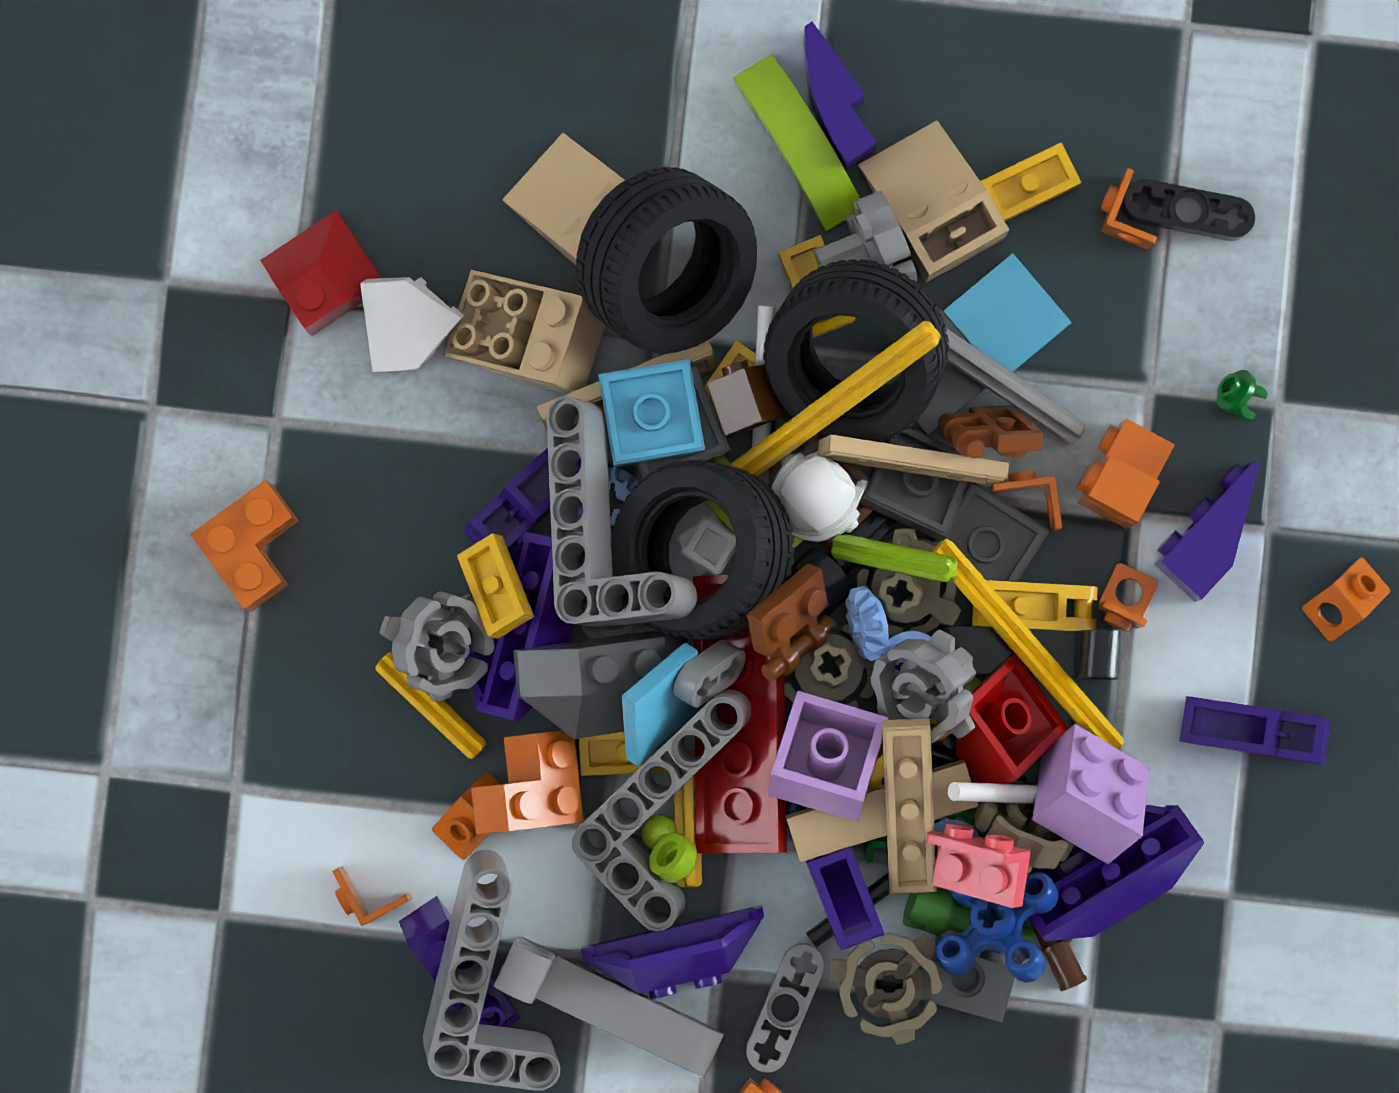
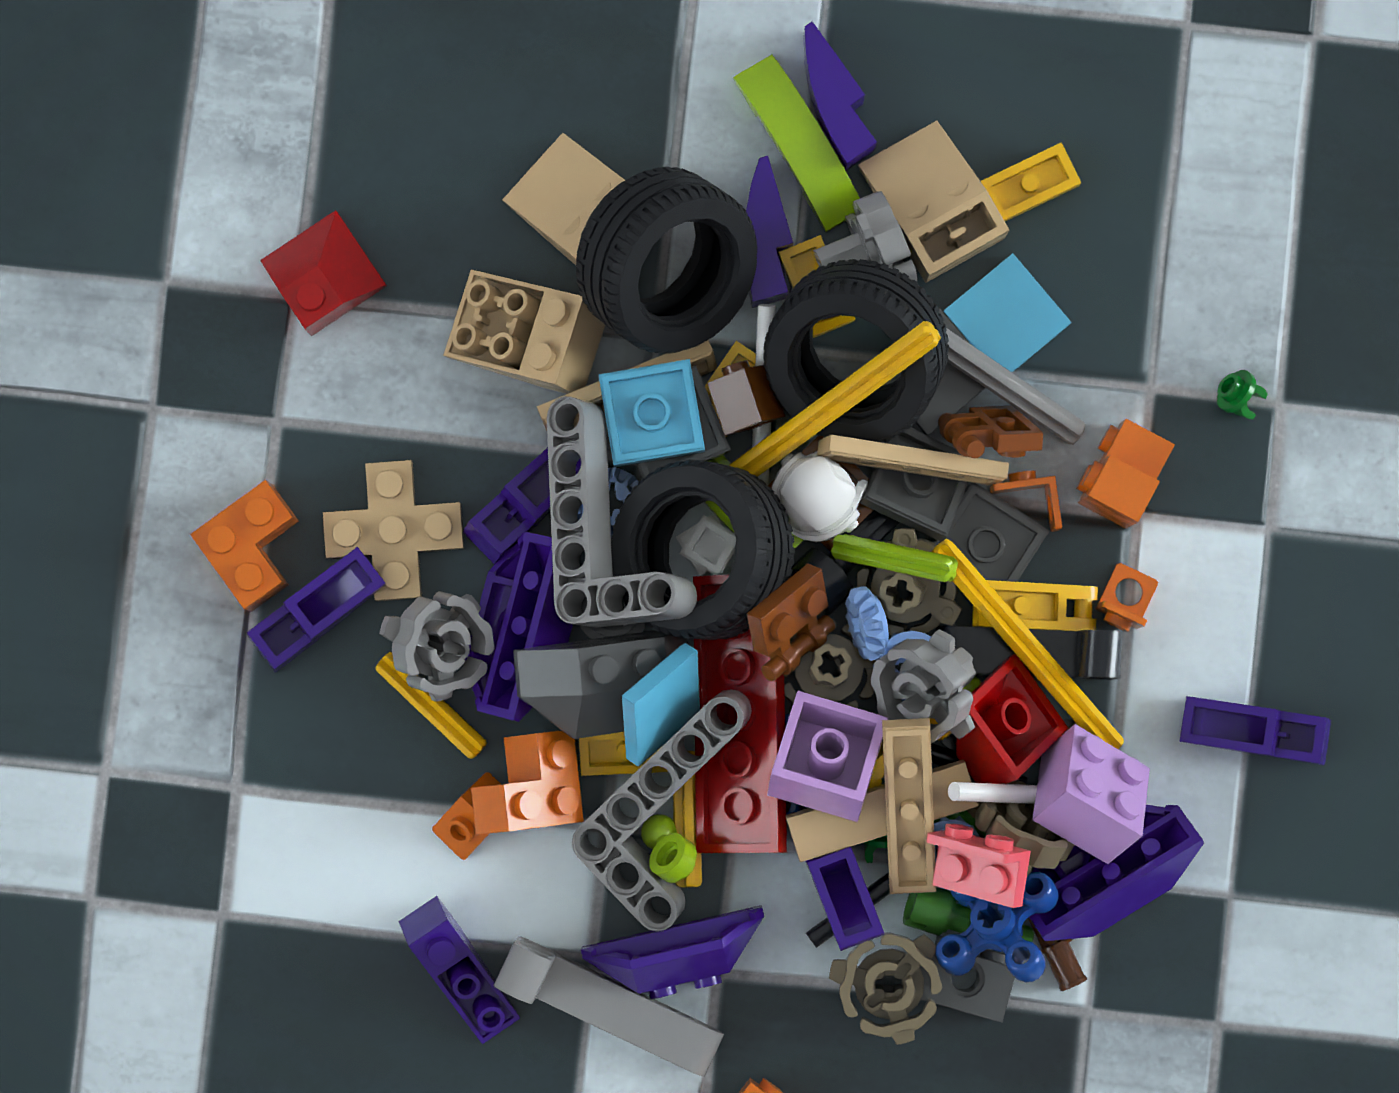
(315, 609): none -> dark purple slope
(352, 902): orange bracket -> none
(394, 529): none -> tan plate
(404, 322): white slope -> none
(470, 987): light grey beam -> none
(495, 586): yellow plate -> none
(709, 673): light grey beam -> none
(760, 1034): light grey beam -> none
(772, 235): none -> dark purple slope
(1111, 205): orange bracket -> none
(1211, 542): dark purple slope -> none
(1218, 228): black beam -> none
(1353, 594): orange bracket -> none

